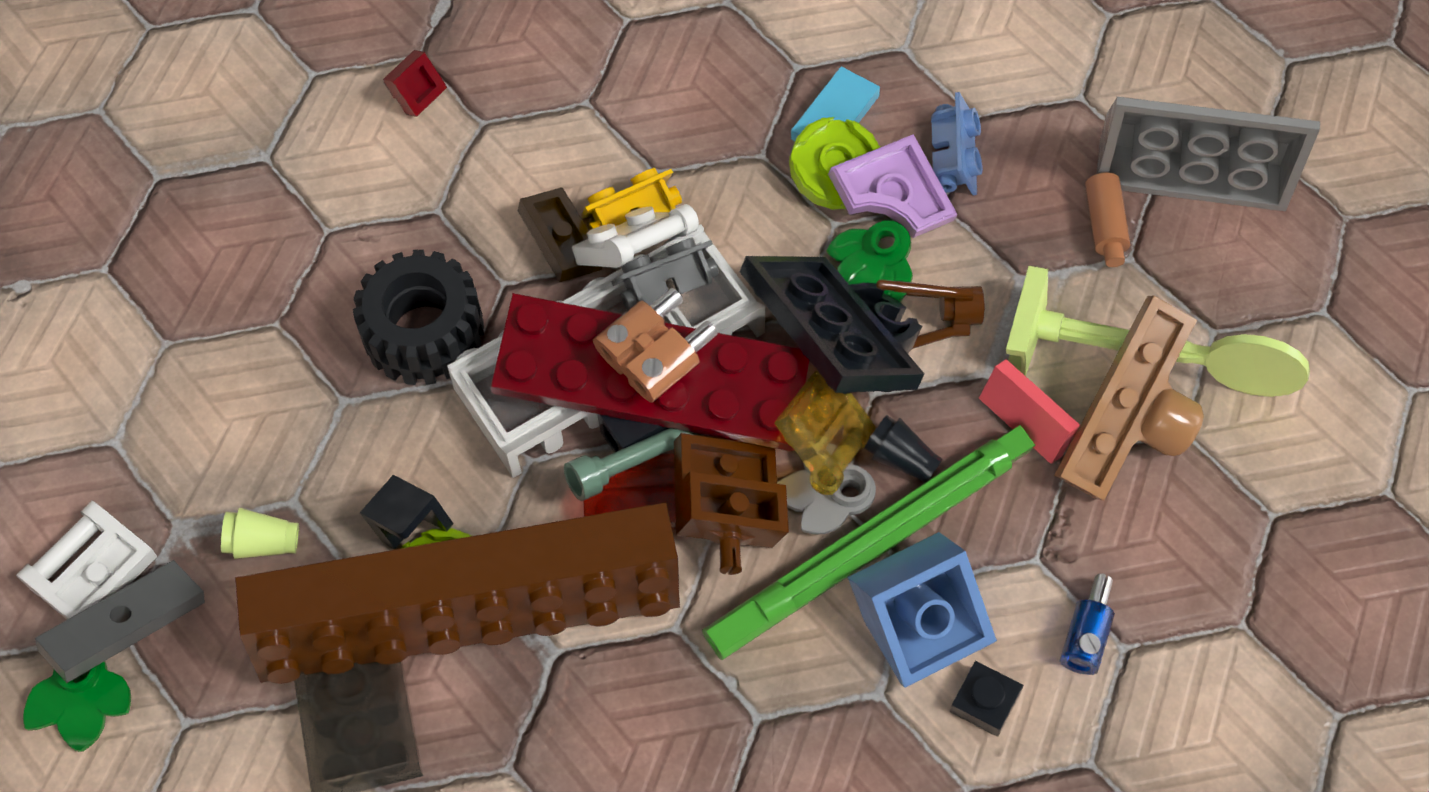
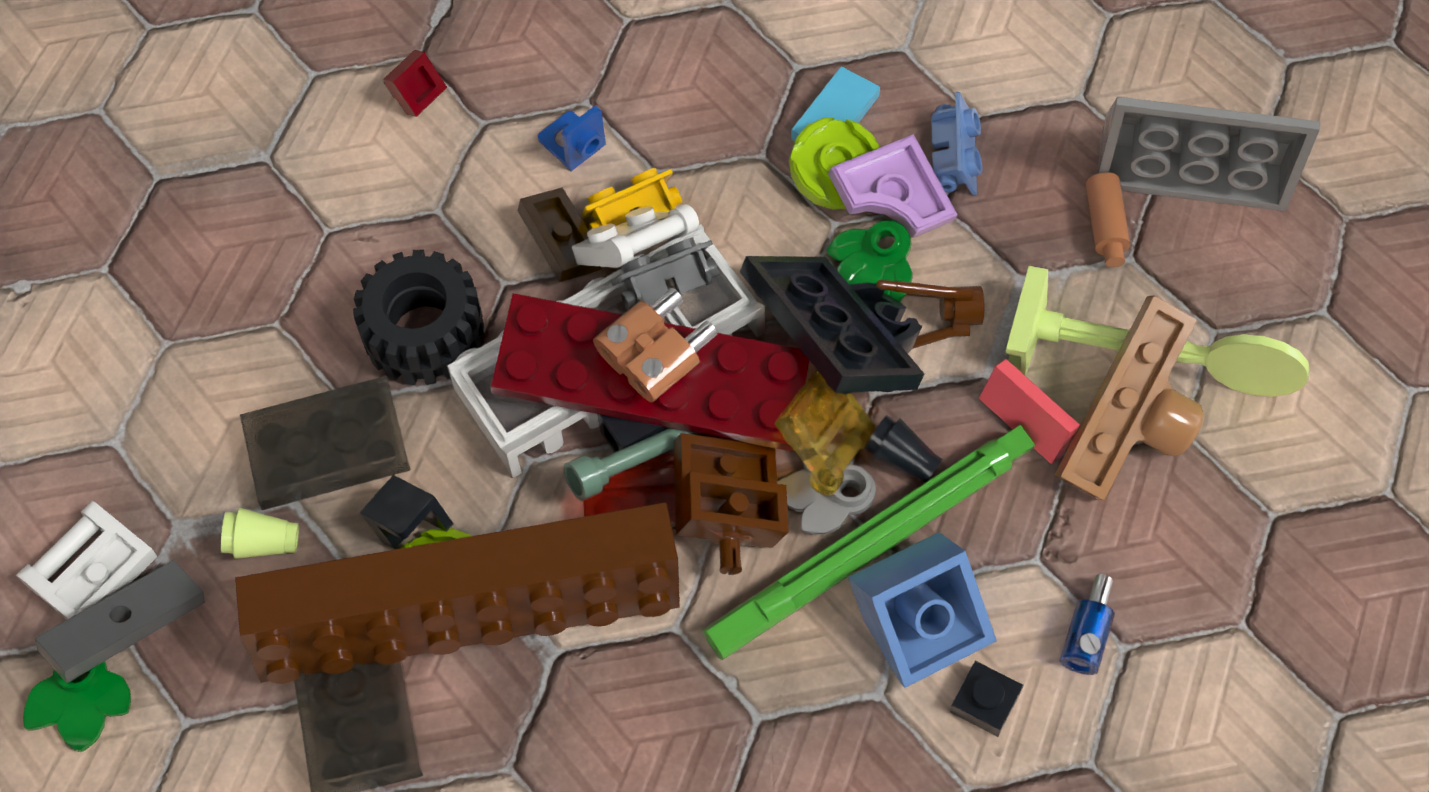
(324, 443): none -> clear smoke plate
(580, 137): none -> blue bracket

